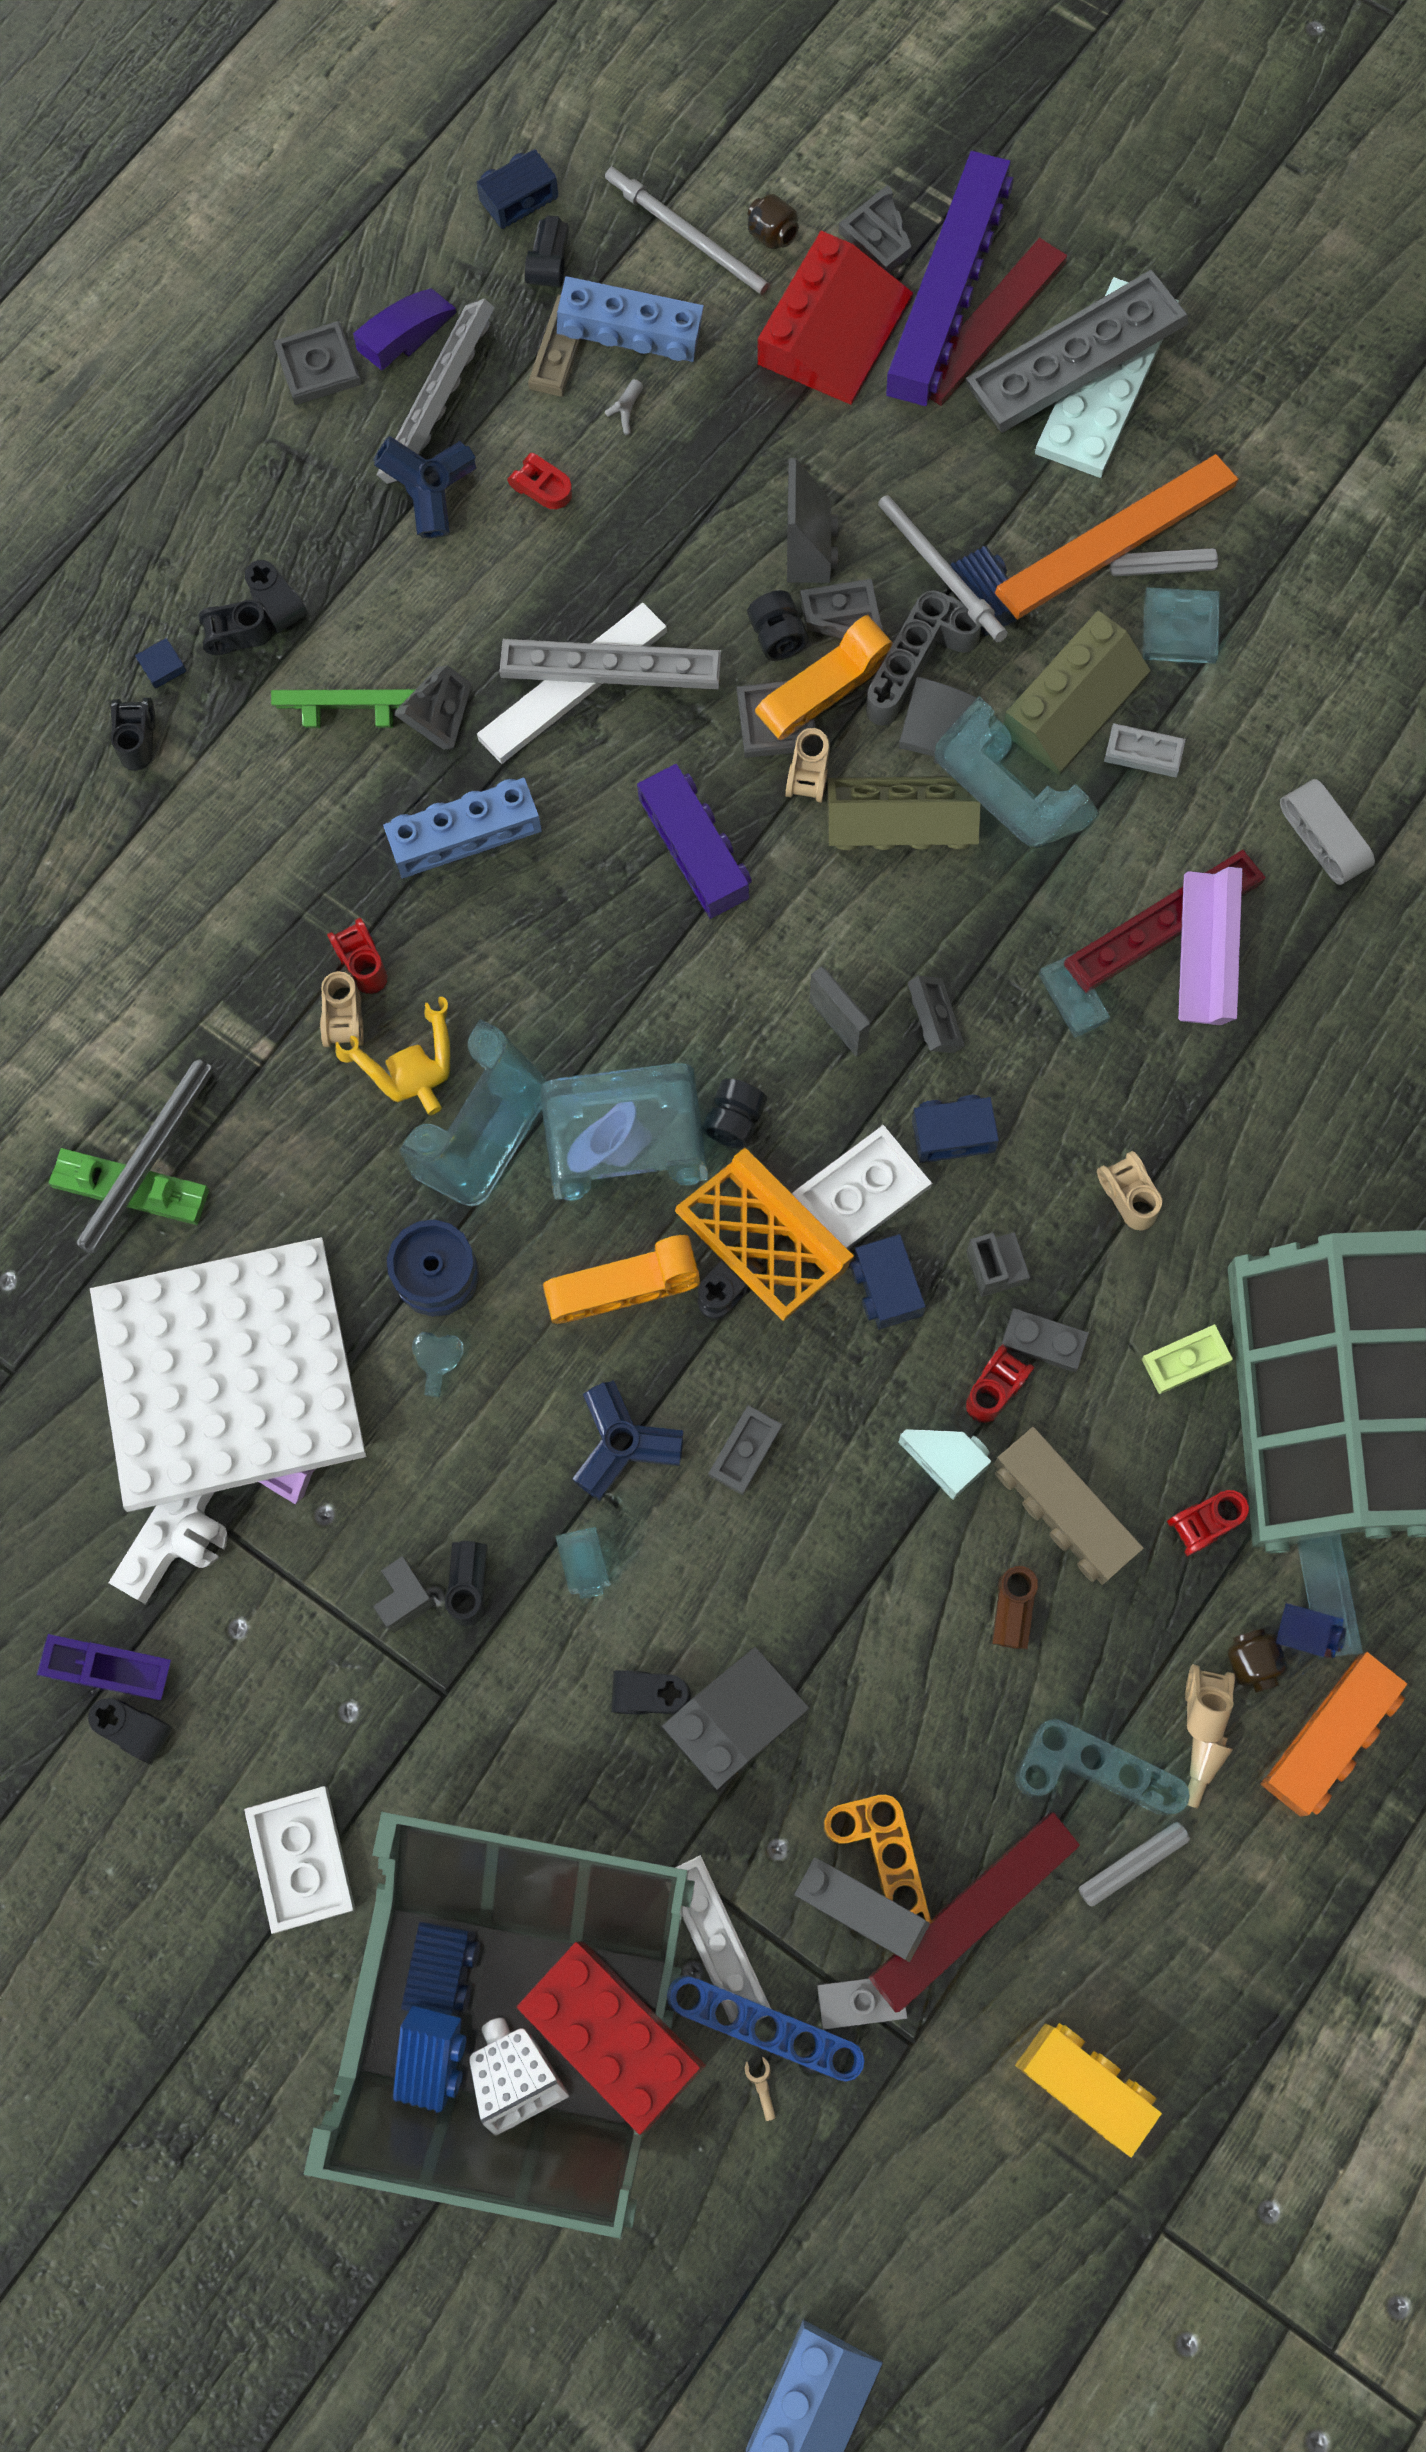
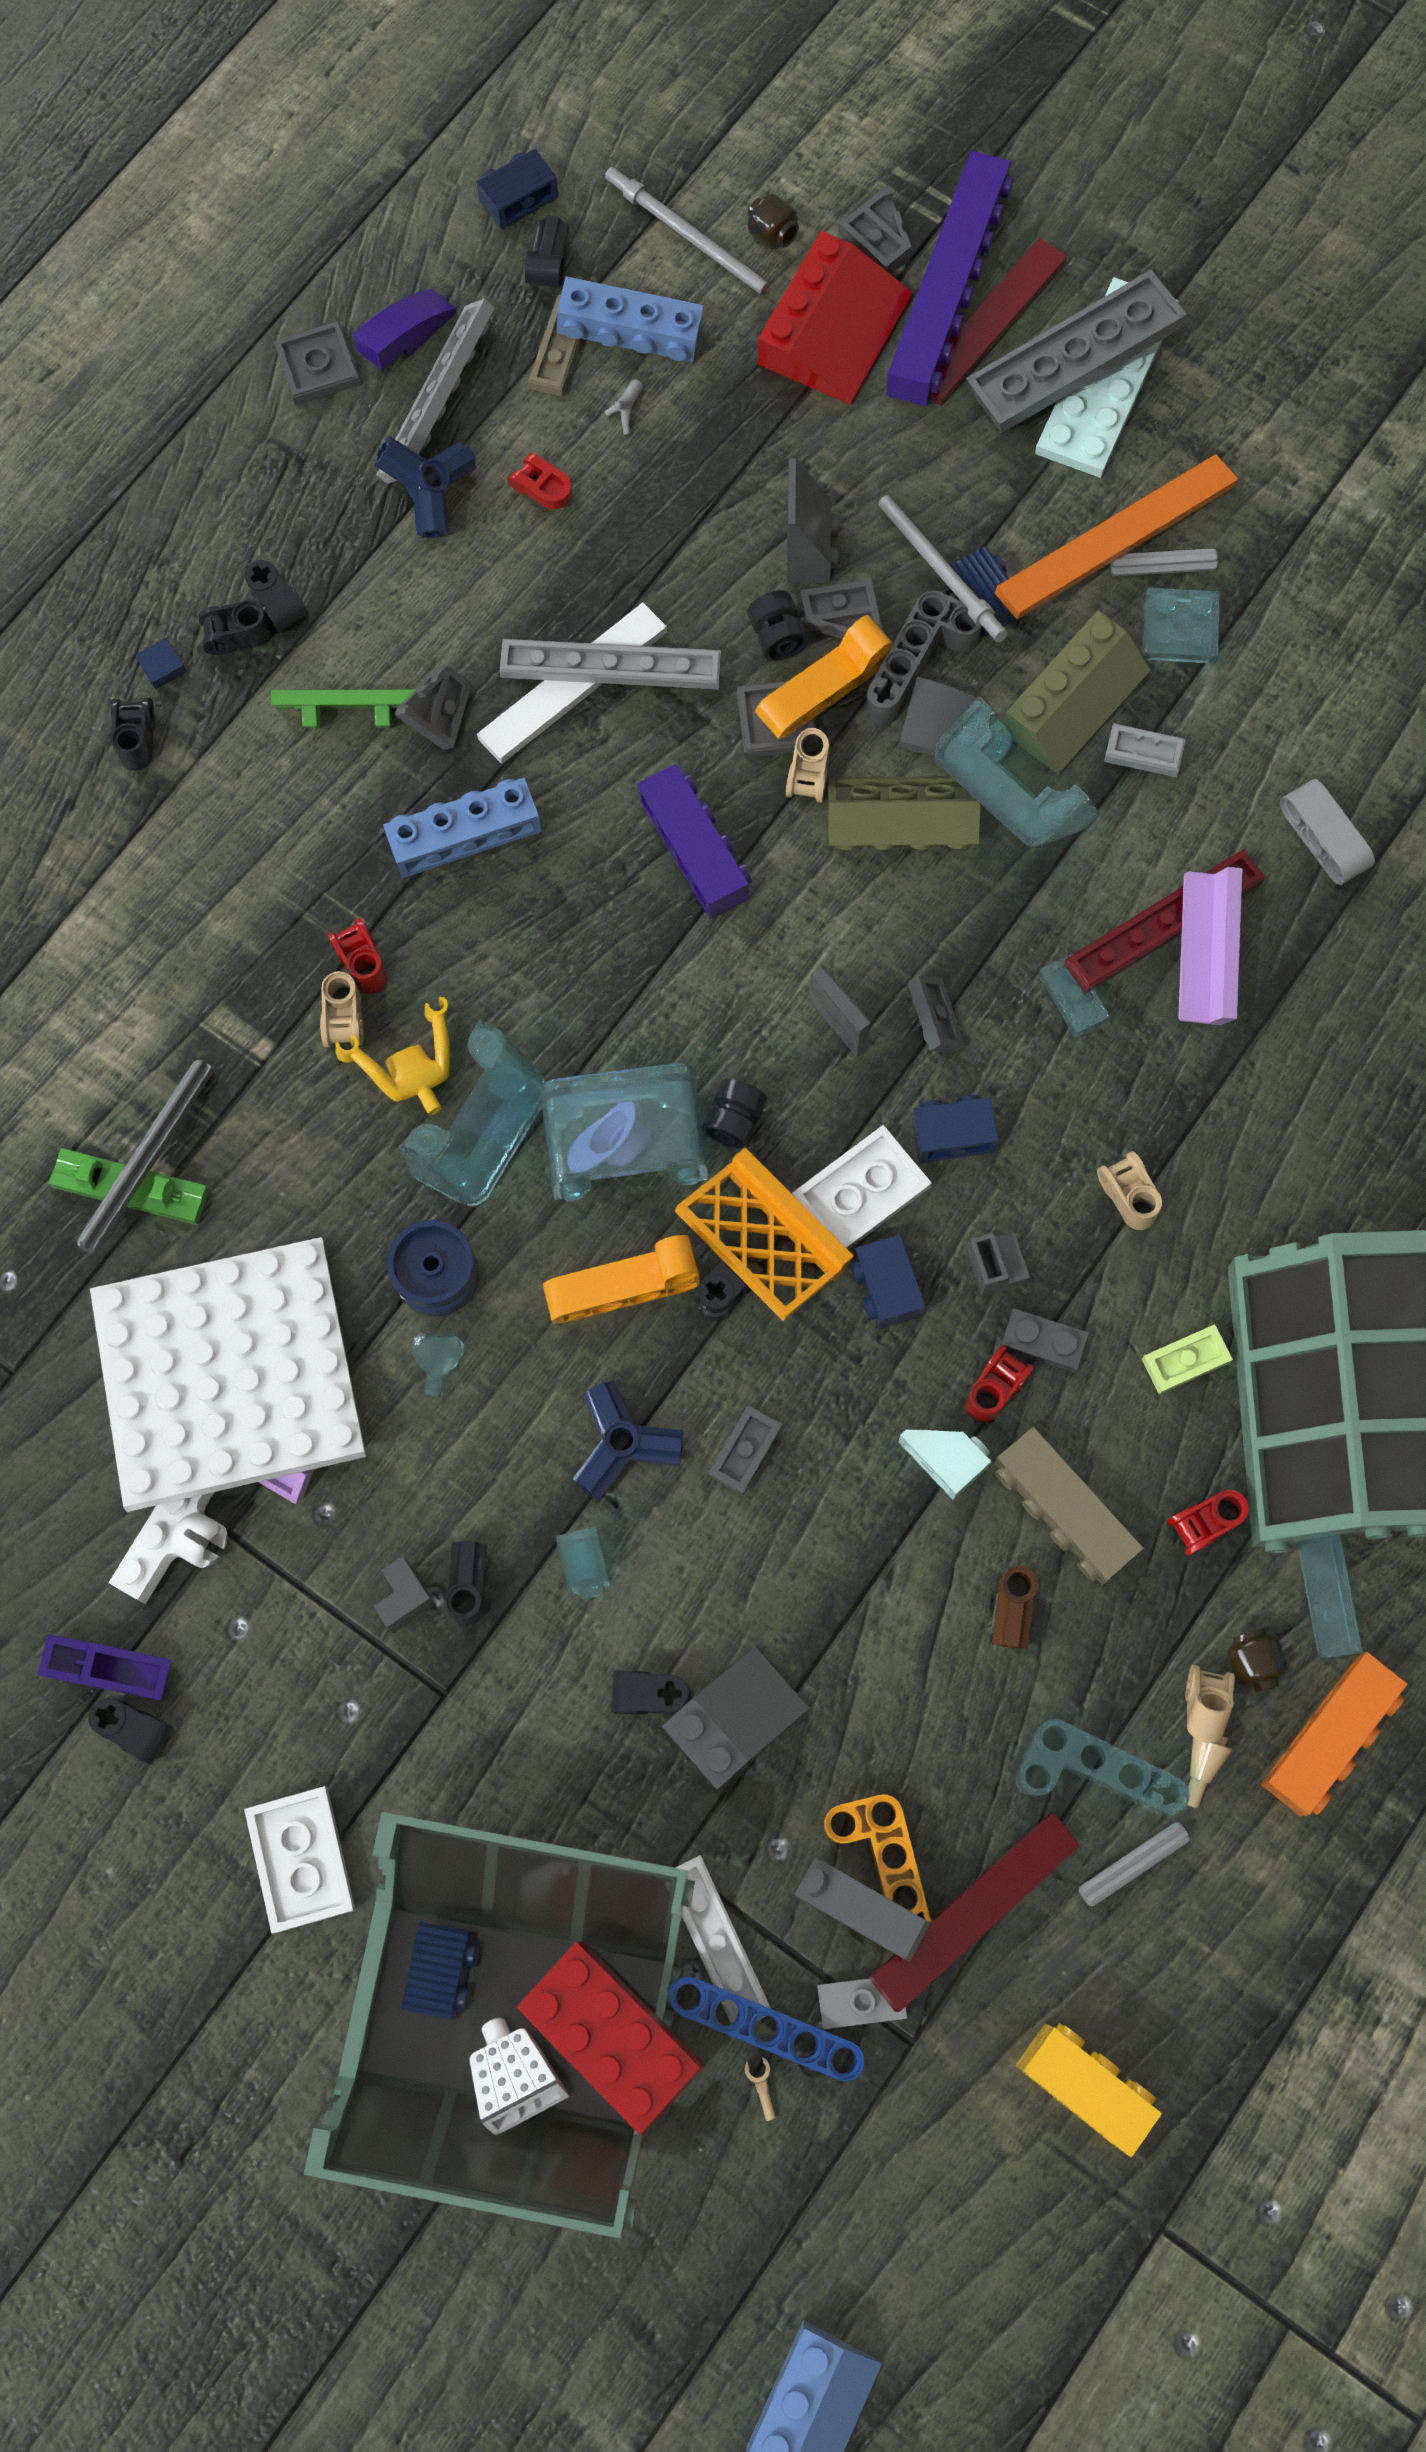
(428, 2059): blue brick -> none
(1311, 1631): clear blue brick -> none

